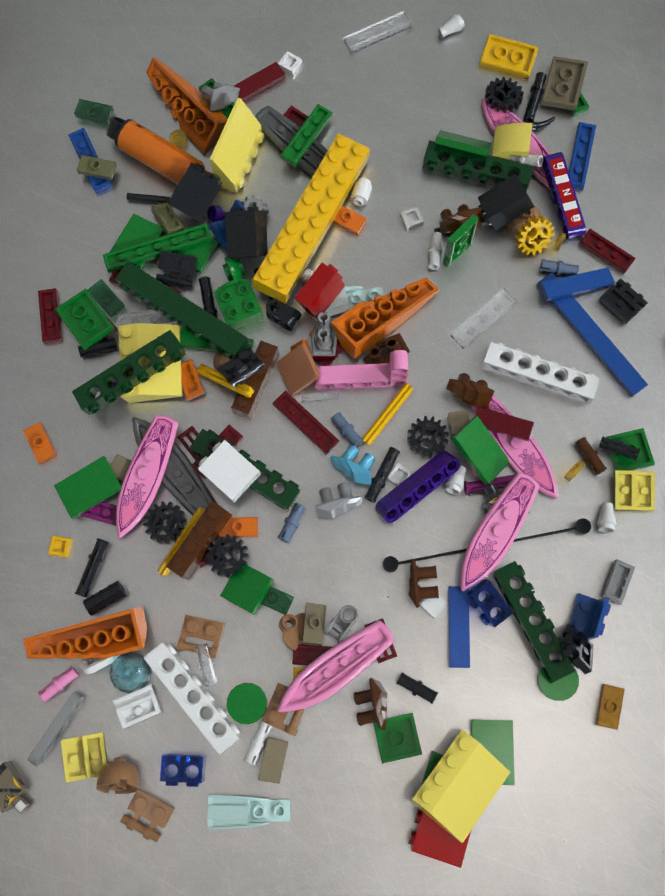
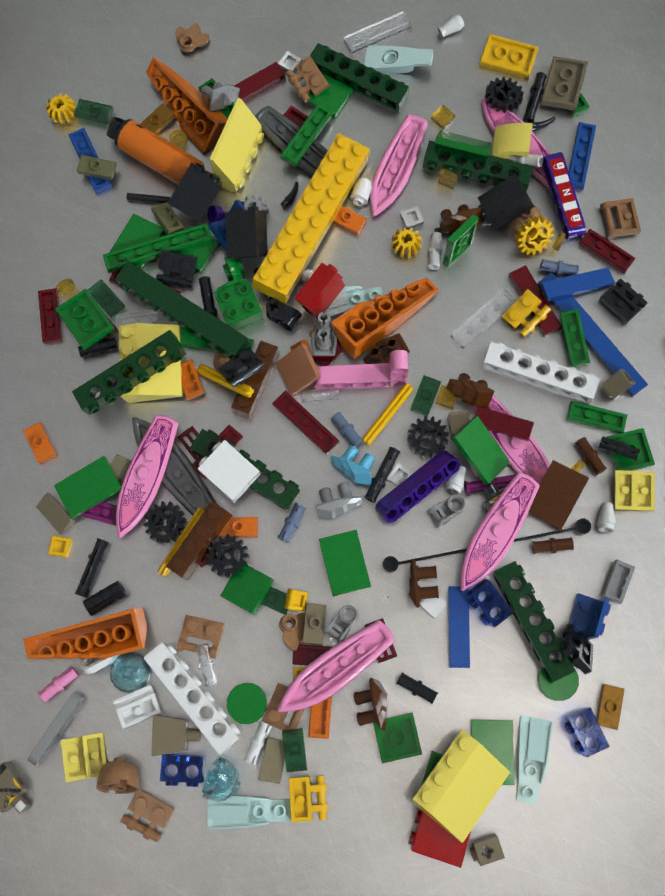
(55, 513): none -> dark tan slope
(60, 108): none -> yellow gear
(65, 287): none -> clear yellow tile
(158, 119): none -> pearl gold plate
(171, 735): none -> dark tan torso
(192, 37): none -> medium nougat plate
(221, 781): none -> clear light blue cylinder
(290, 197): none -> black helmet
(294, 750): none -> clear green plate
(296, 600): none -> yellow tile
(300, 798): none -> yellow plate
(312, 76): none -> medium nougat plate
(320, 719): none -> orange plate
(333, 97): none -> green tile
(344, 563): none -> green tile
(370, 84): none -> dark green brick
(397, 58): none -> light aqua piece
(397, 163): none -> bright pink piece
(399, 242): none -> yellow gear
(425, 396): none -> clear green plate
(443, 117): none -> clear yellow tile
(445, 510): none -> light grey piece
(446, 398): none -> clear yellow tile
(447, 179): none -> clear yellow tile
(494, 854): none -> dark tan brick
(522, 309): none -> yellow plate
(524, 280): none -> dark red tile
(532, 756): none -> light aqua piece
(552, 545): none -> reddish brown pin
(557, 494): none -> reddish brown tile
(574, 338): none -> green tile
(590, 729): none -> clear blue brick
(596, 417): none -> green tile
(618, 384): none -> dark tan brick
(626, 218): none -> medium nougat plate

